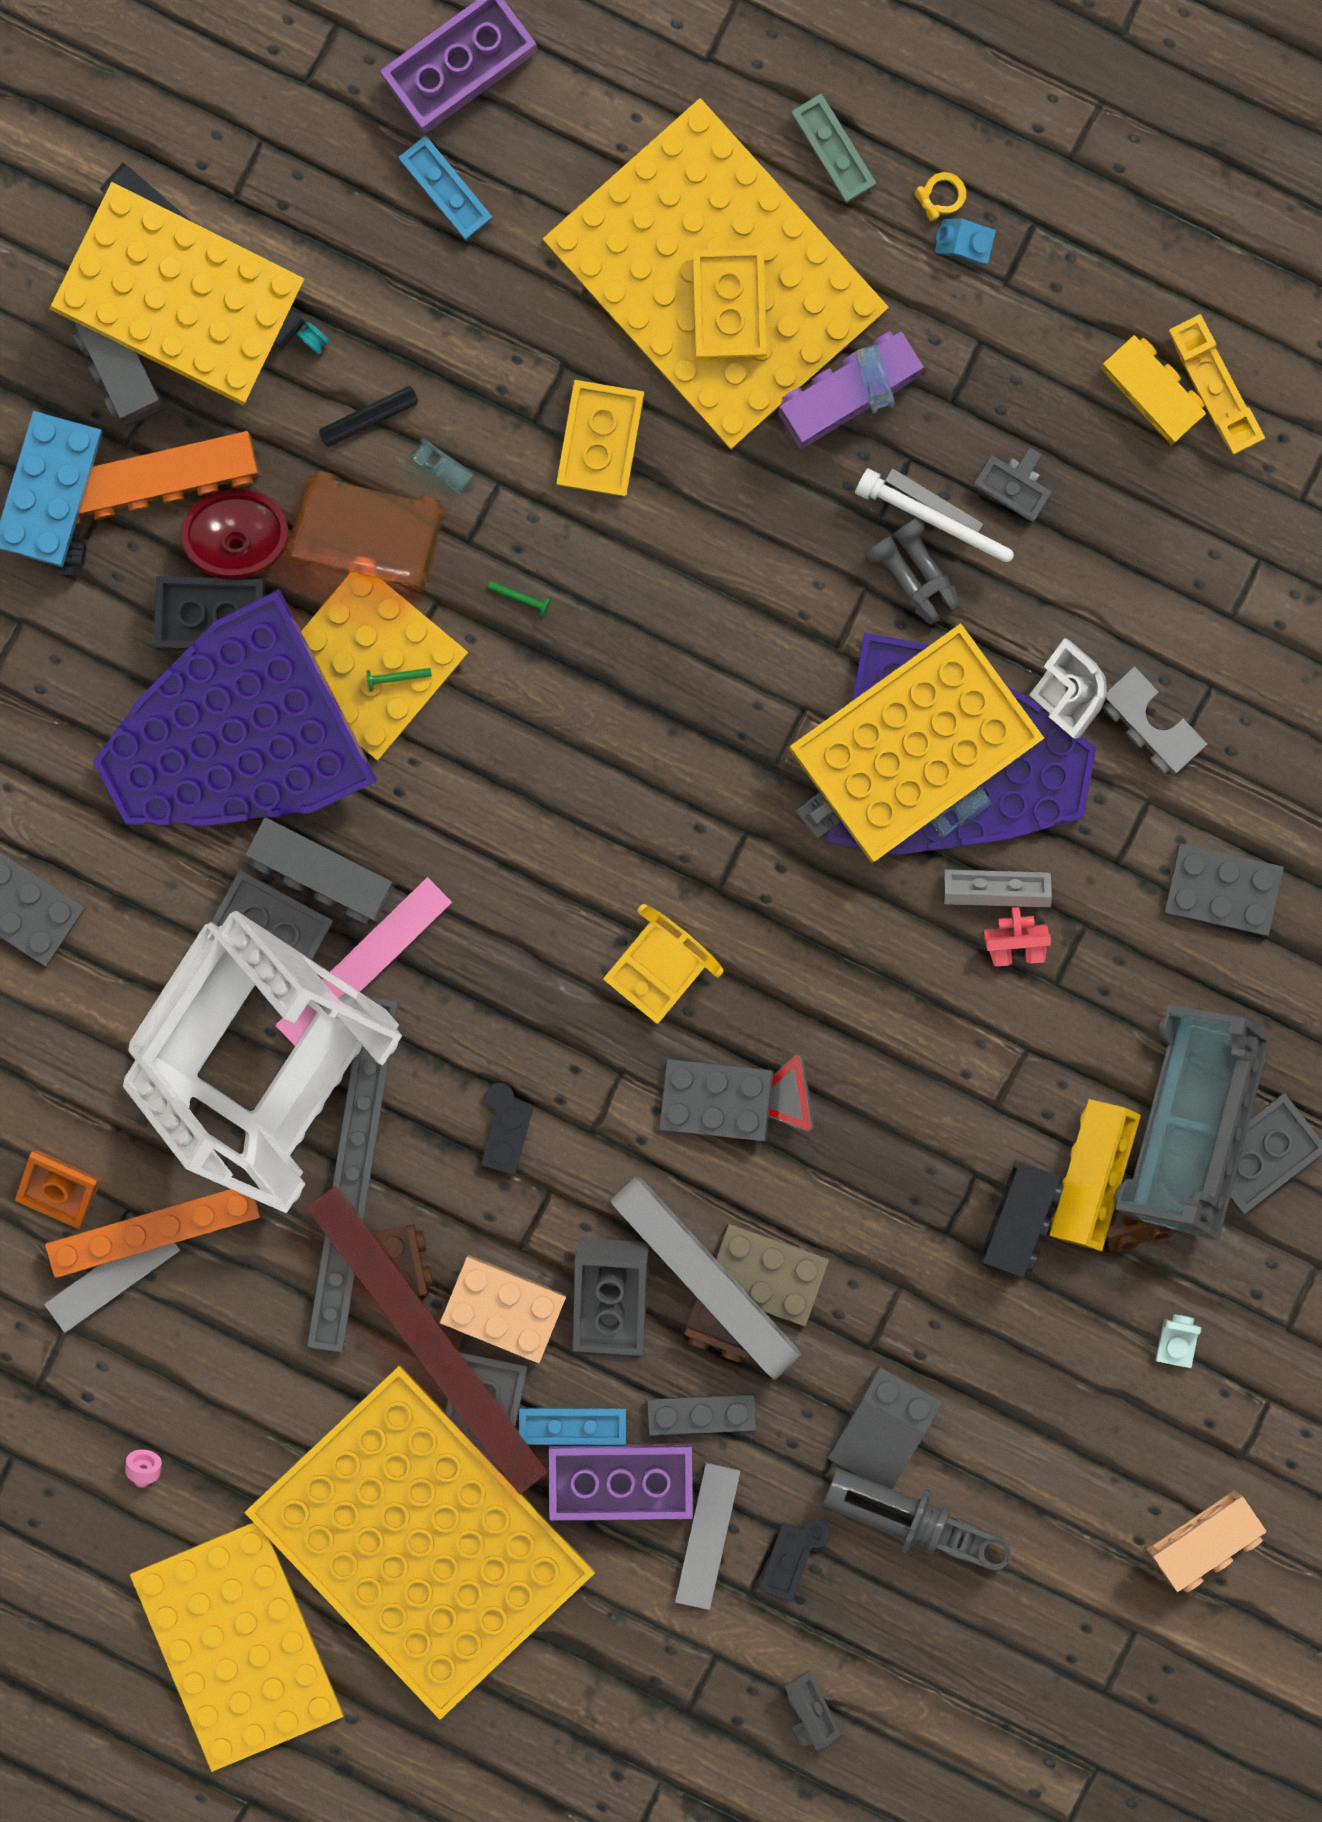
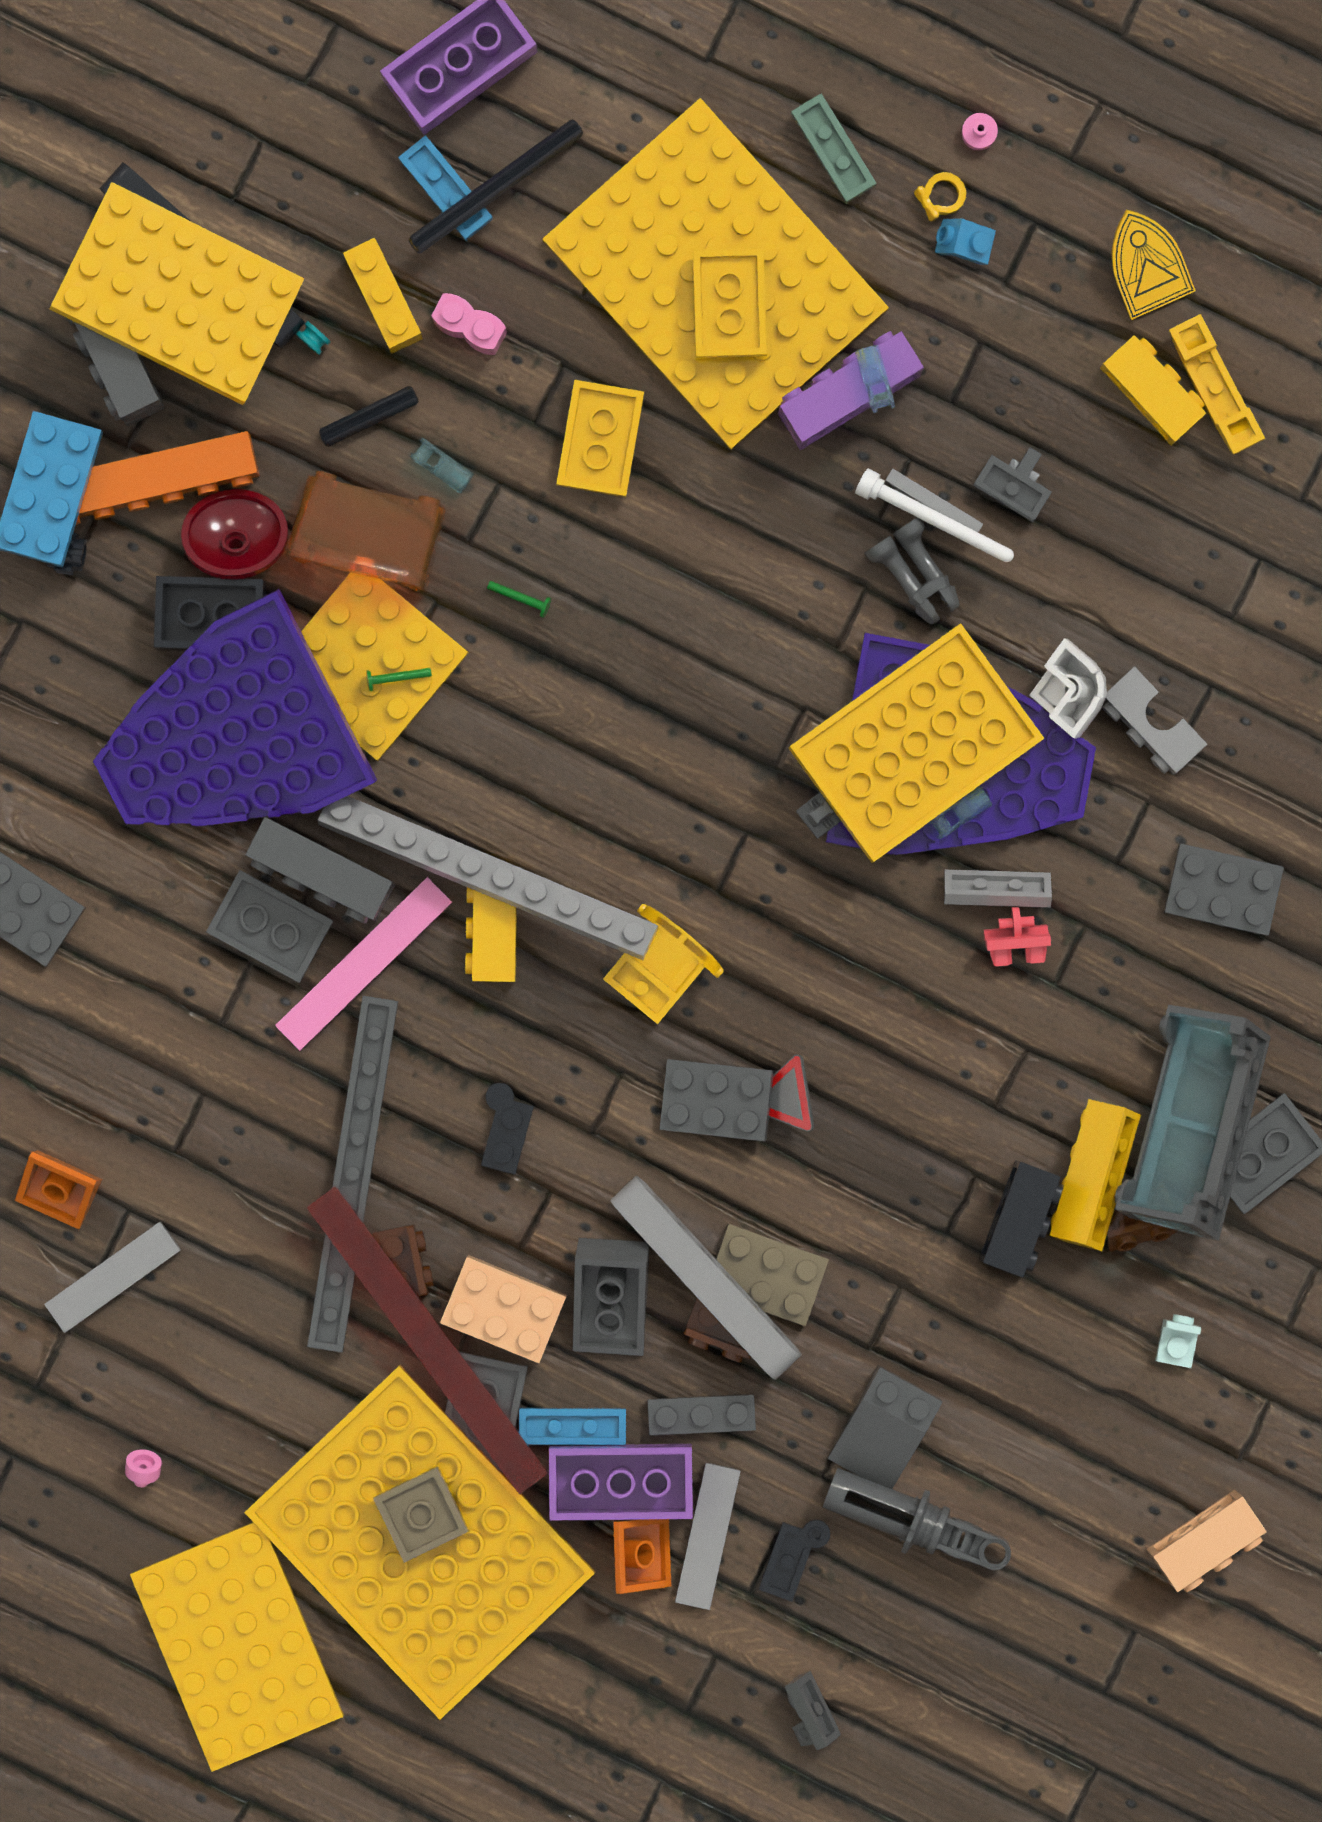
(150, 1231): orange plate -> none
(193, 1017): white piece -> none
(383, 295): none -> yellow brick
(421, 1514): none -> dark tan plate
(459, 319): none -> bright pink brick
(489, 875): none -> light grey plate
(493, 938): none -> yellow brick
(495, 186): none -> black axle
(641, 1555): none -> orange slope
(979, 139): none -> bright pink tile
(1147, 265): none -> yellow shield

